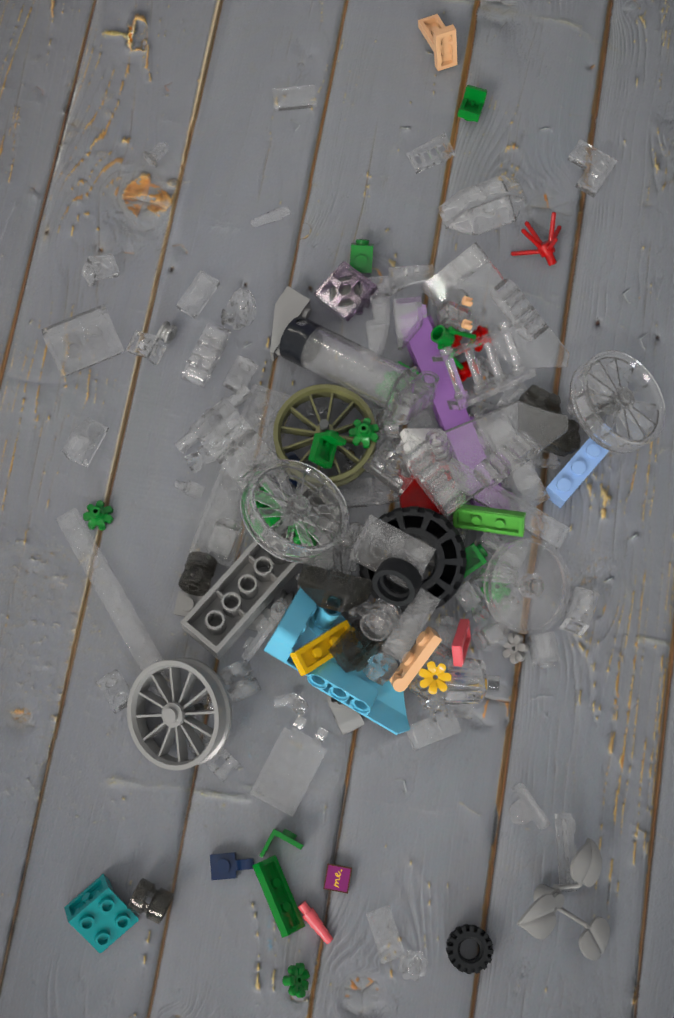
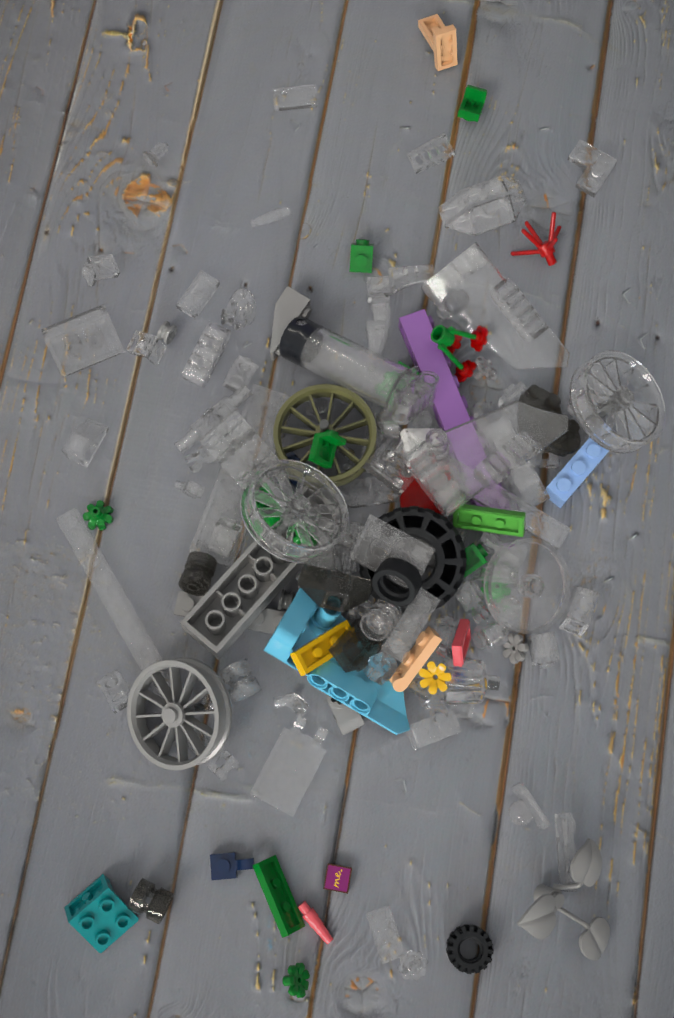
(265, 627): clear plate -> none
(286, 835): green bracket -> none
(346, 291): clear purple piece -> none
(364, 432): green plant -> none
(408, 318): clear slope -> none
(456, 314): clear piece -> none
(501, 380): clear fence -> none

